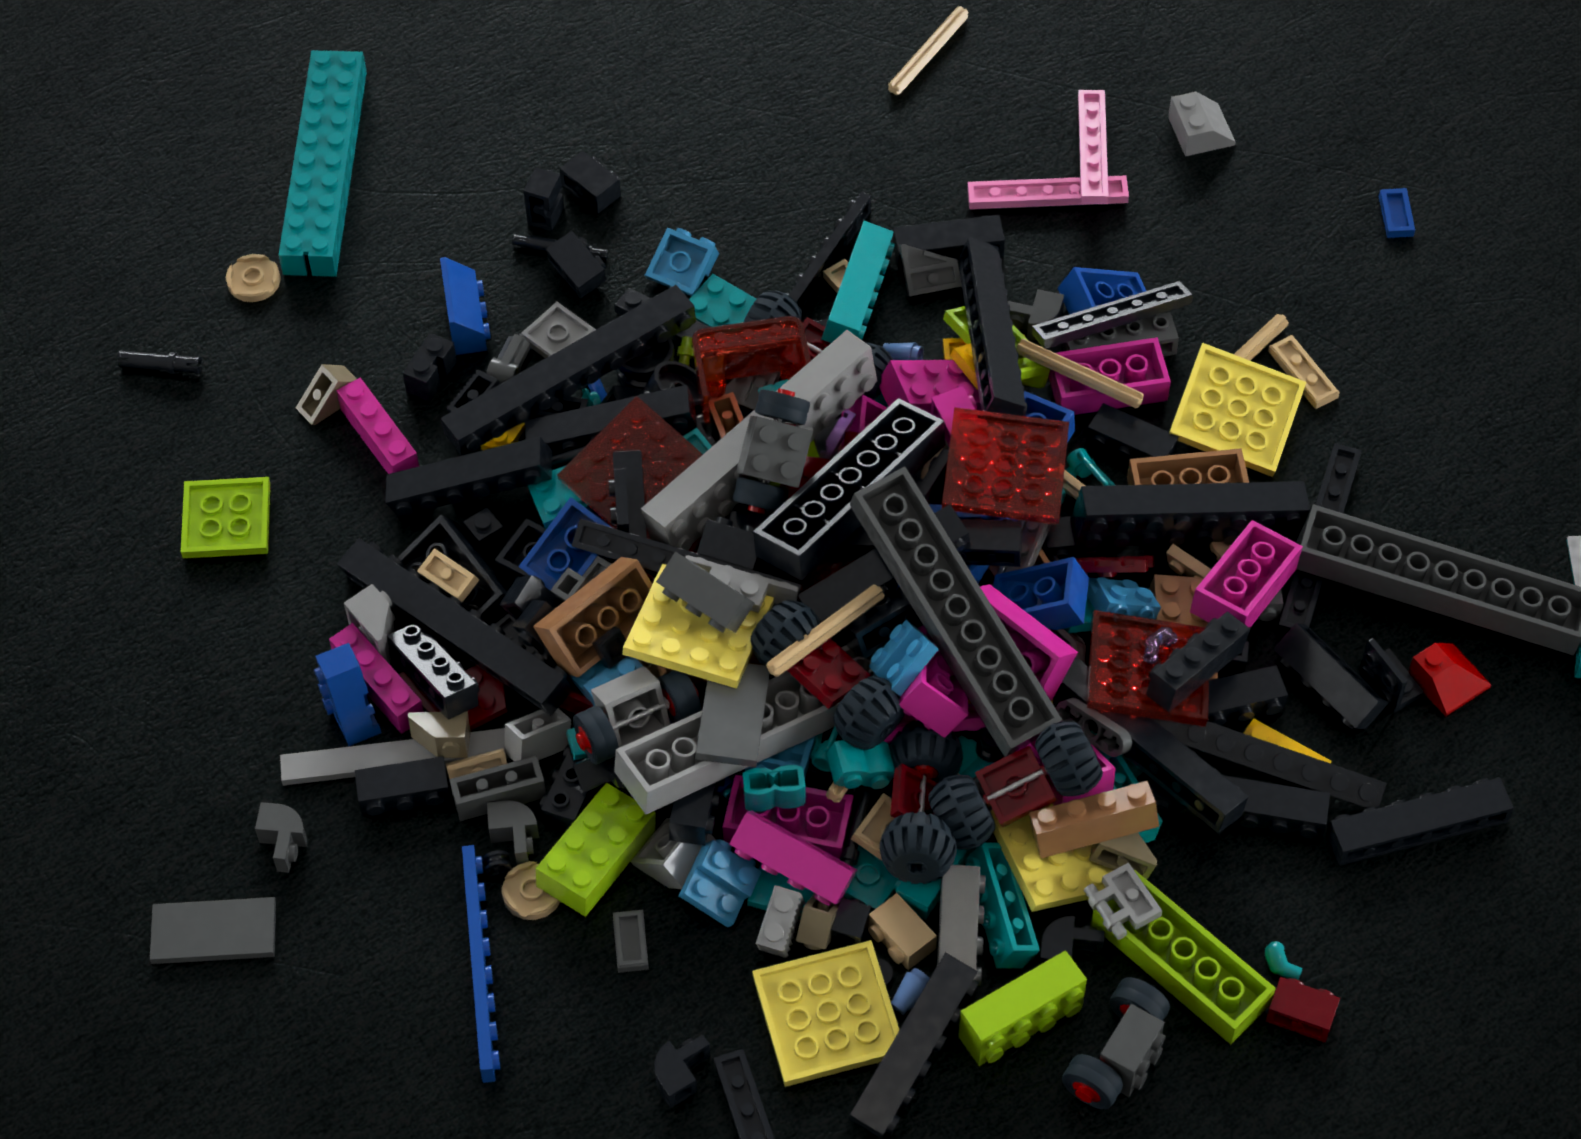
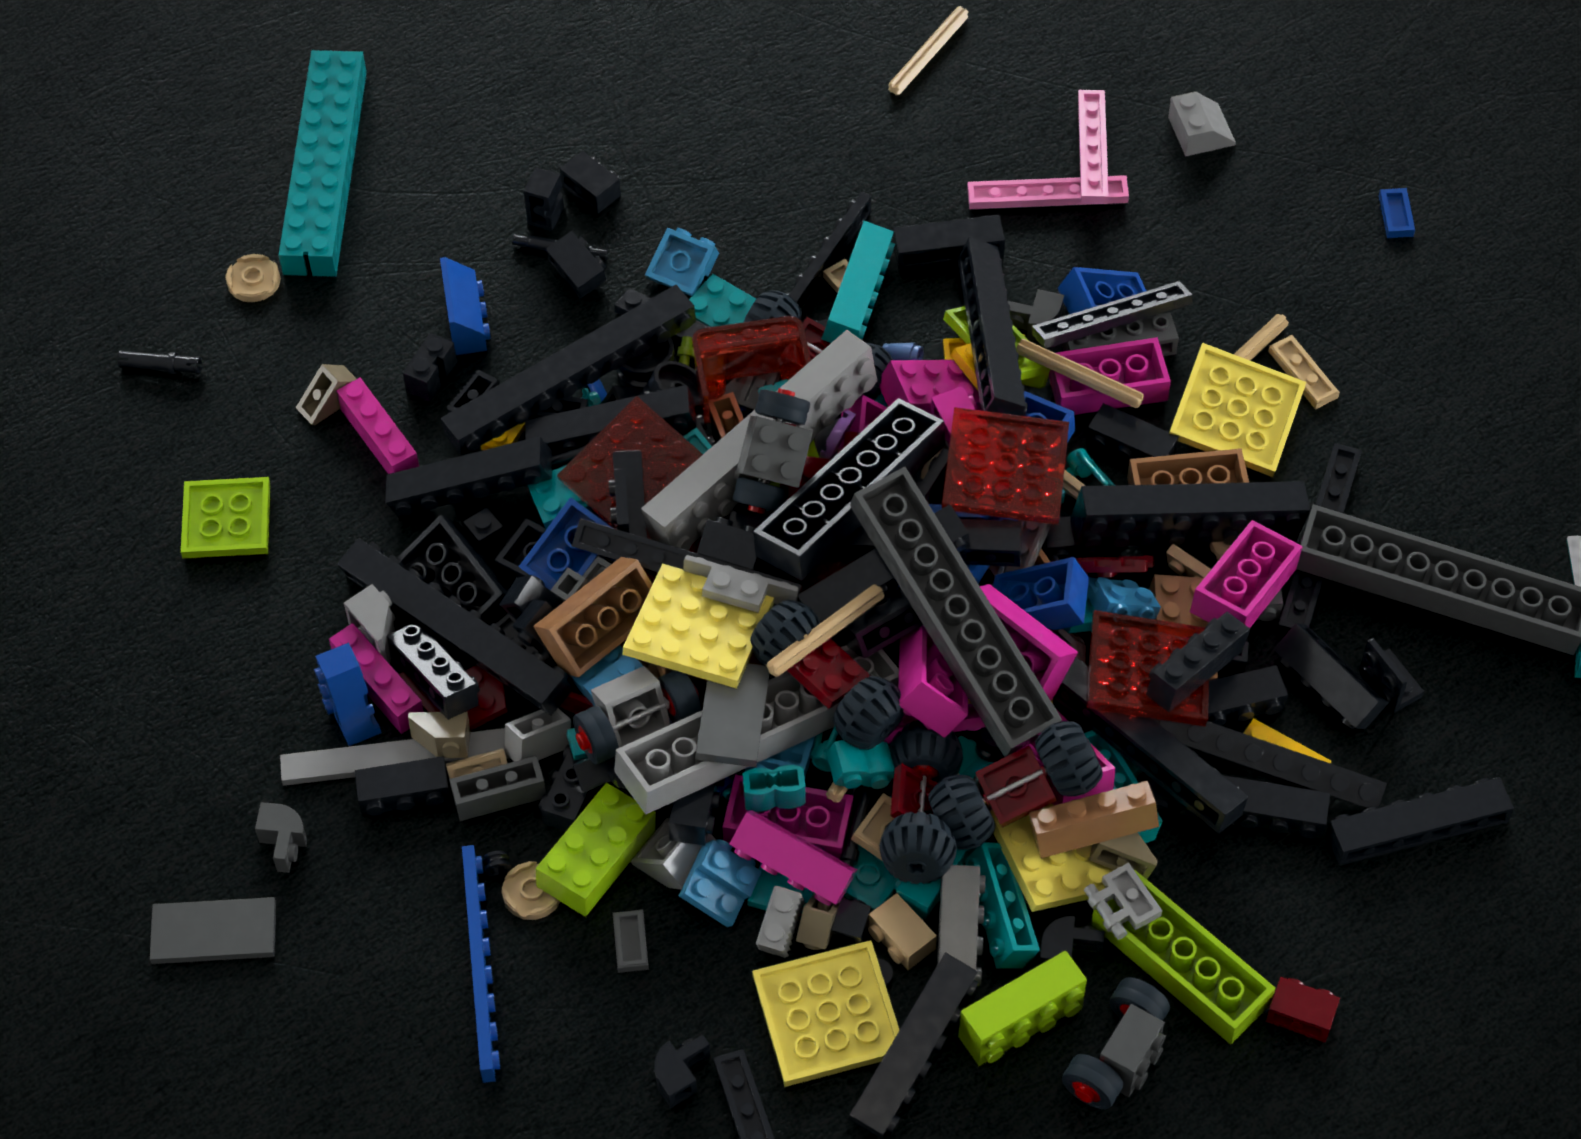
(448, 575): tan plate -> none
(510, 358): dark grey piece -> none
(513, 823): dark grey brick -> none
(555, 330): light grey tile -> none
(610, 647): black tile -> none
(704, 593): dark grey brick -> none
(903, 656): dark azure plate -> none
(909, 991): medium blue cone -> none
(928, 271): dark grey wing -> none
(1106, 727): dark grey beam -> none
(1155, 641): clear purple arm -> none
(1278, 962): teal arm -> none
(1447, 676): red slope -> none

